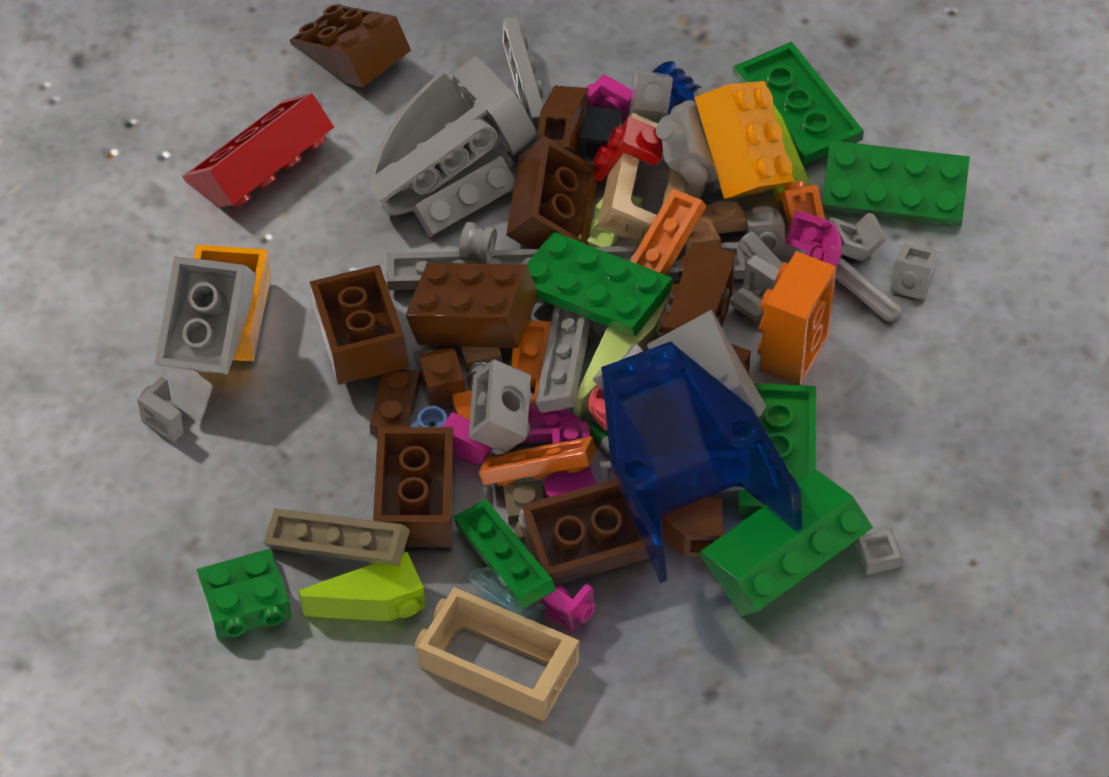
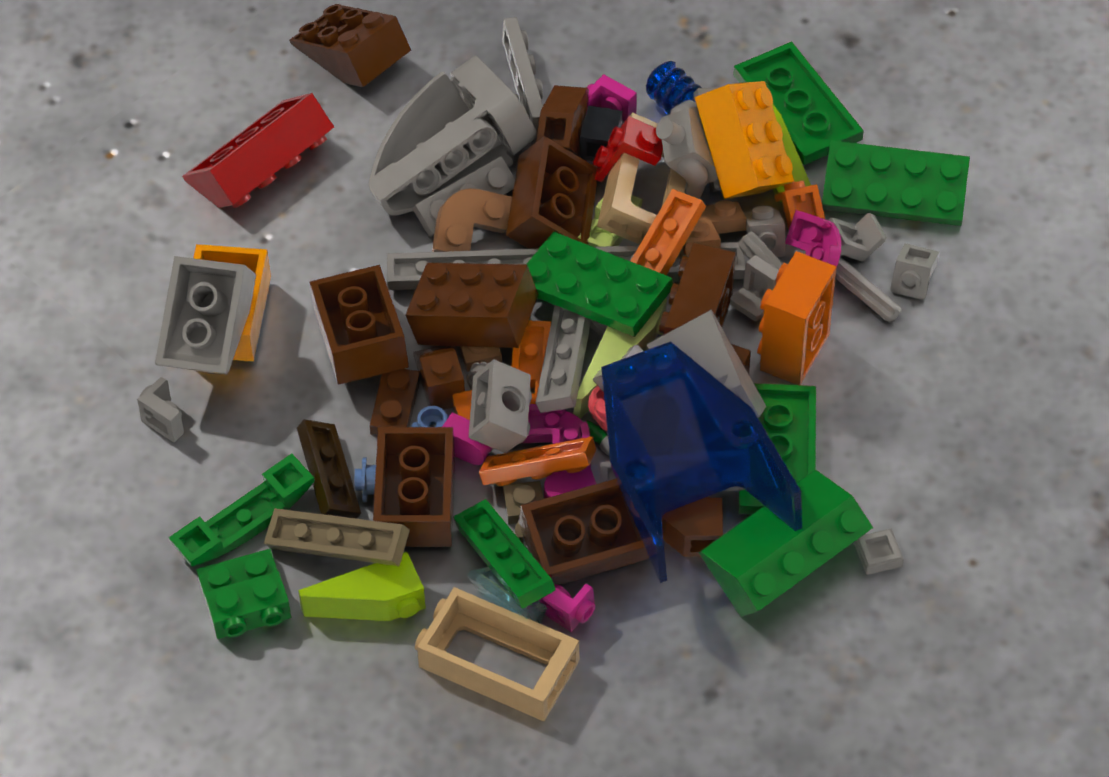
(246, 516): none -> green slope
(329, 468): none -> dark brown plate
(365, 479): none -> medium blue plate
(468, 210): none -> medium nougat plate
(477, 242): light grey wheel -> none
(651, 95): light grey slope -> none

